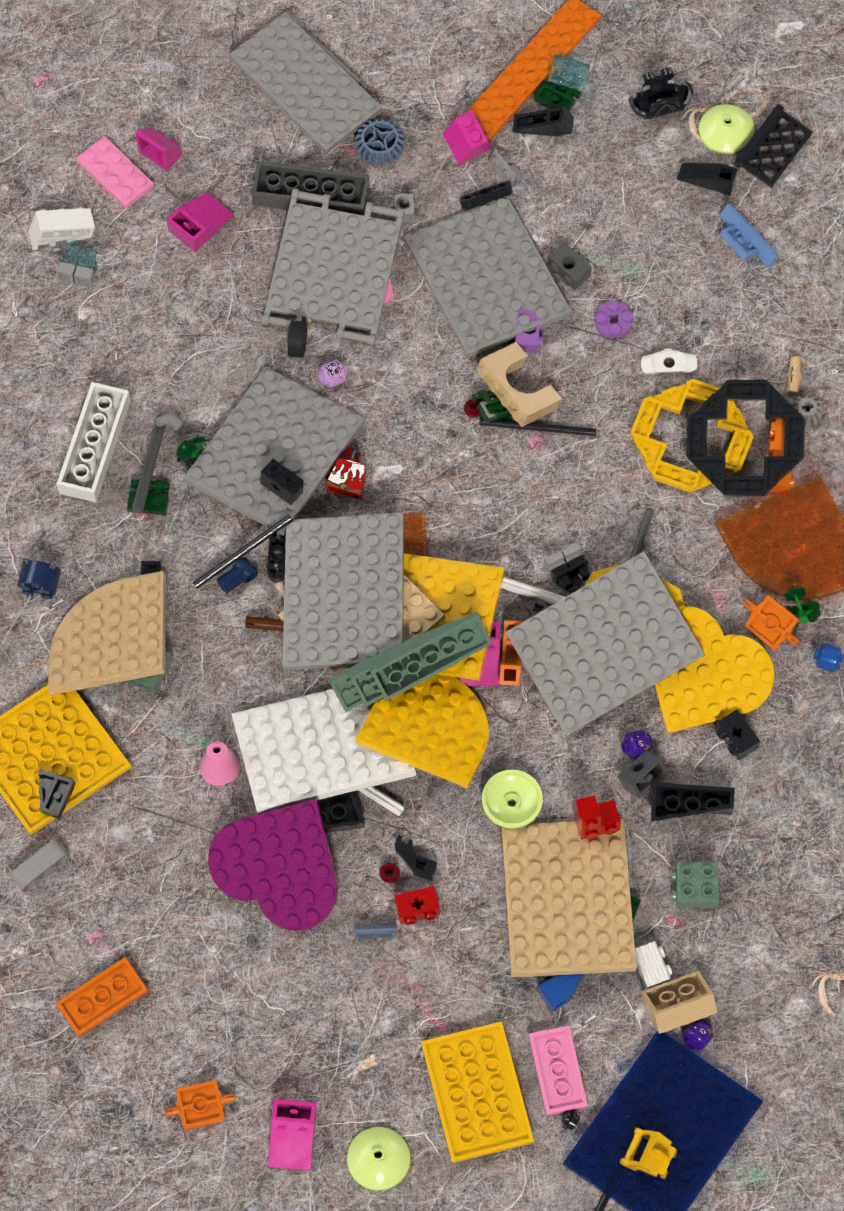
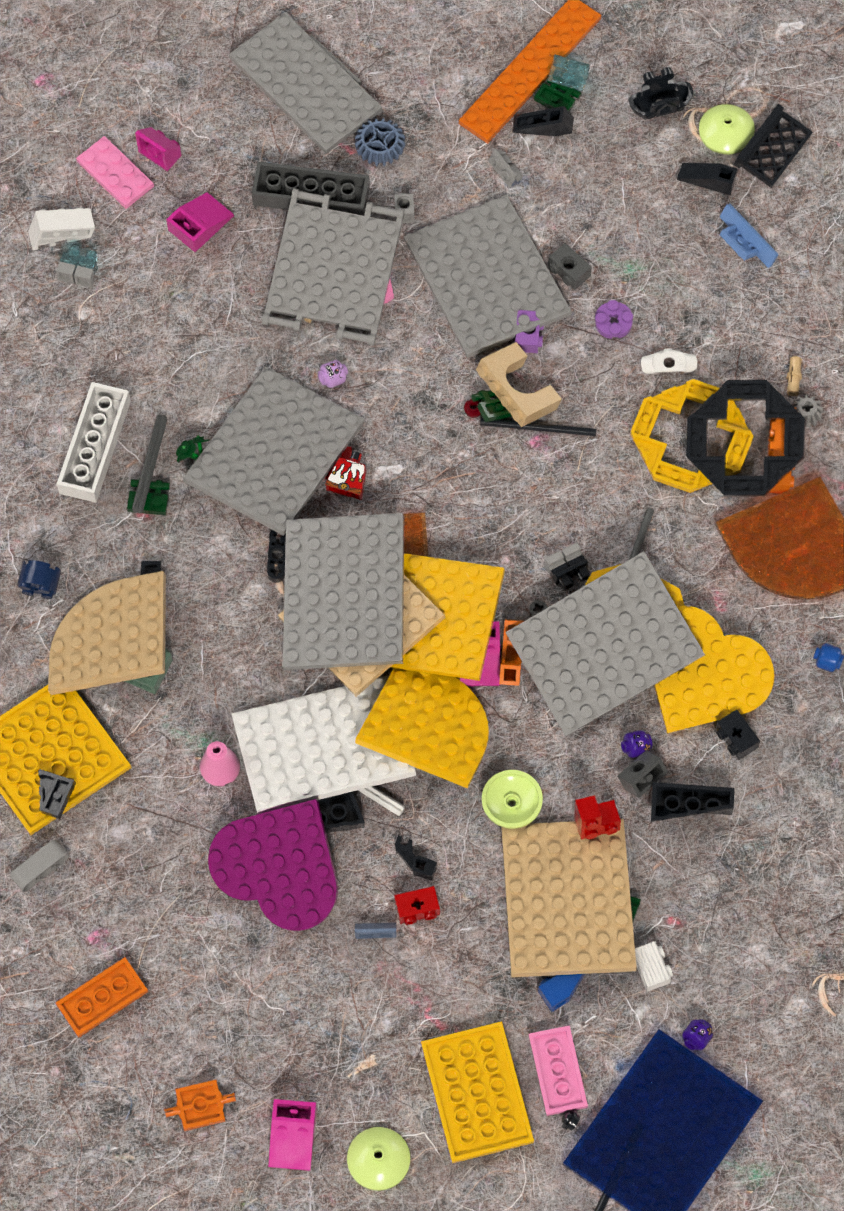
(169, 418): light grey arm -> none
(241, 572): dark blue piece -> none
(243, 551): black piece -> none
(264, 623): reddish brown pin -> none
(281, 481): black brick -> none
(297, 339): black tyre -> none
(389, 867): dark red plate -> none
(420, 659): sand green slope -> none
(466, 138): dark pink slope -> none
(486, 195): black beam -> none
(531, 591): white axle -> none
(655, 1156): yellow piece -> none
(679, 1002): tan brick -> none
(695, 885): sand green brick -> none
(771, 622): orange plate -> none
(805, 611): dark green plant -> none

